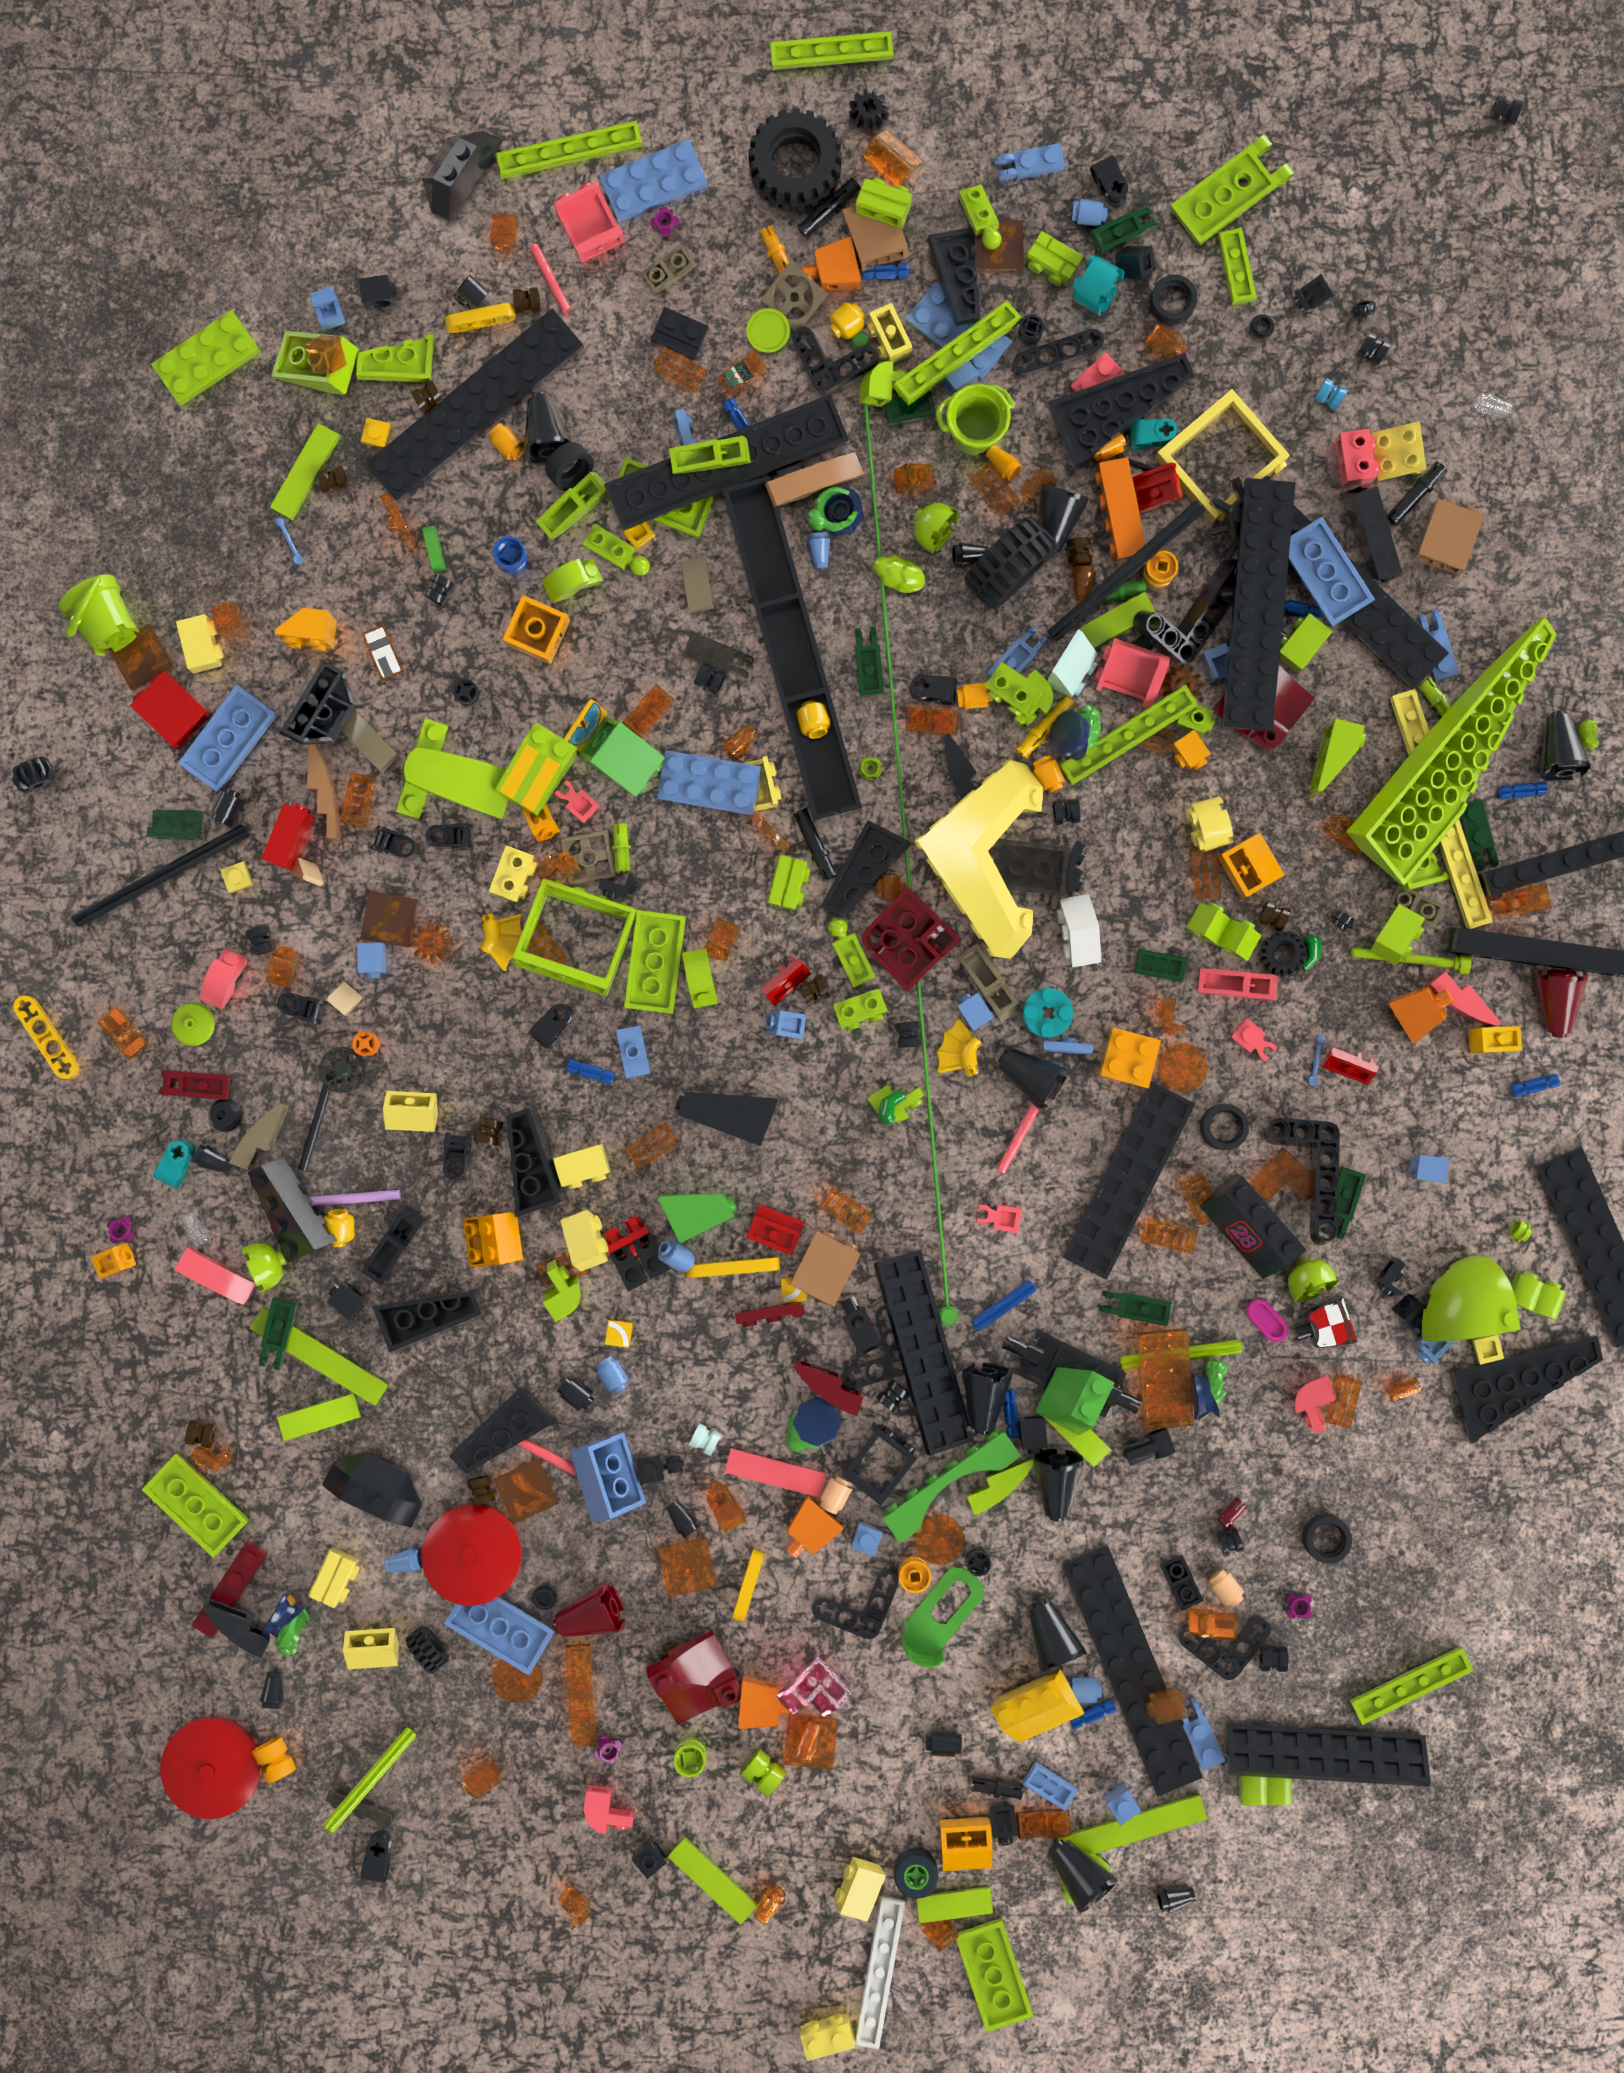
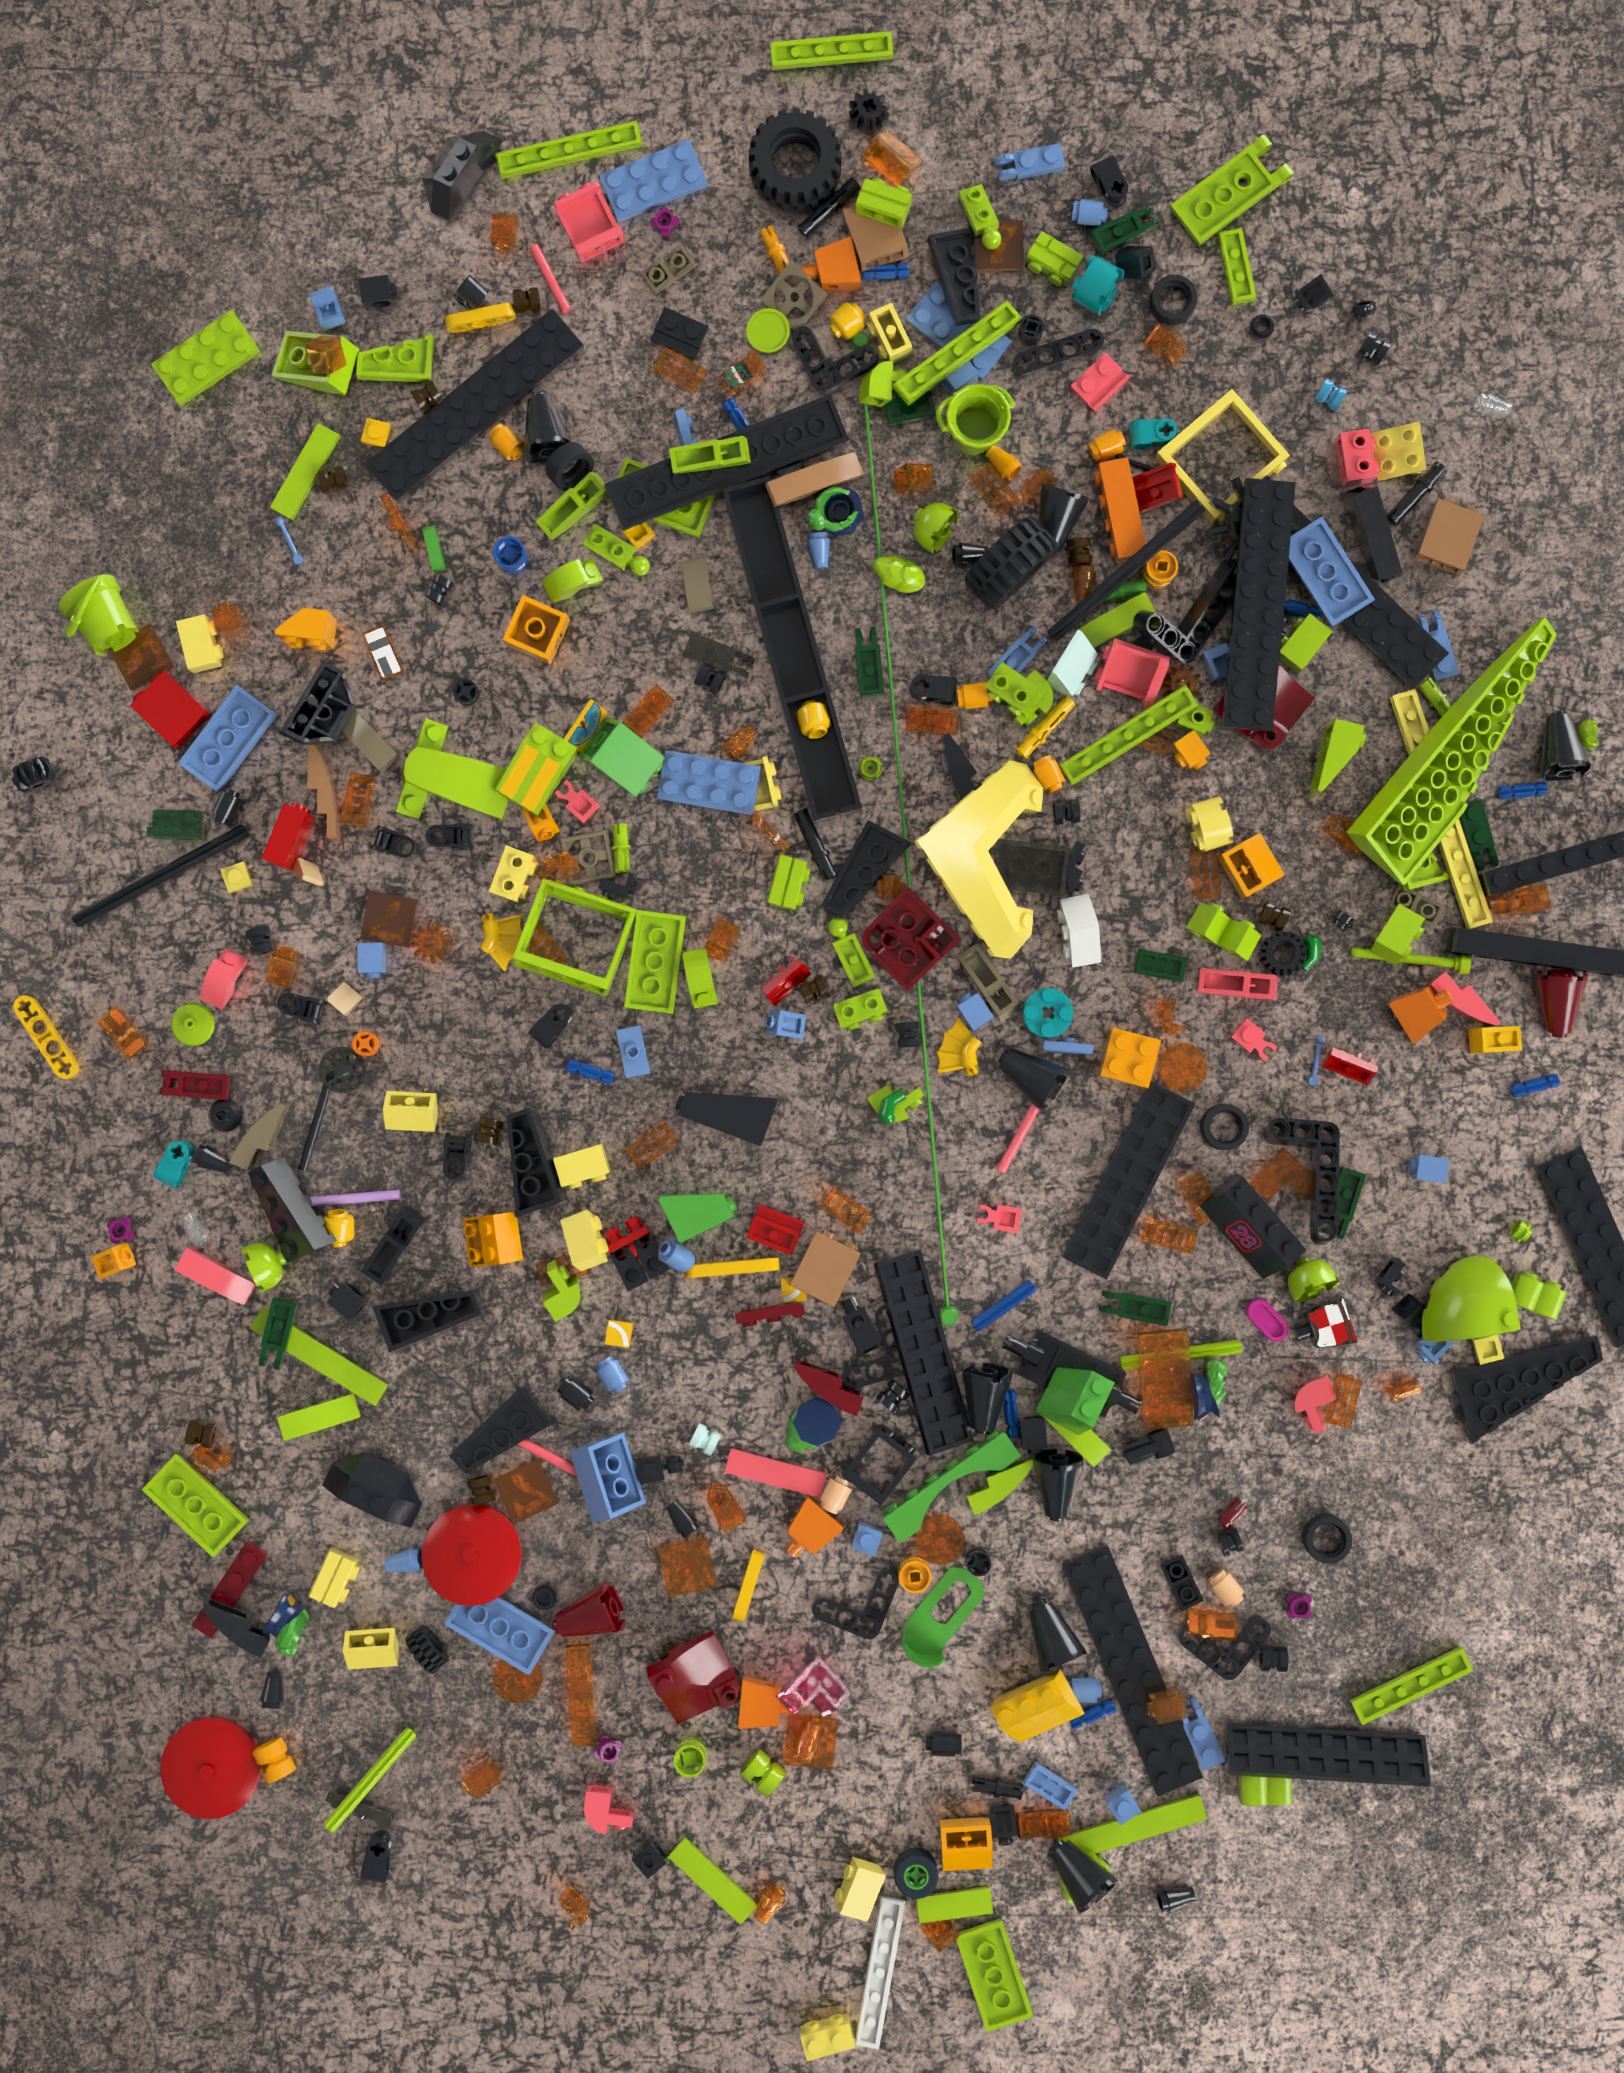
(1076, 732): dark blue piece -> none
(1104, 411): black wing -> none
(1506, 109): black wheel -> none

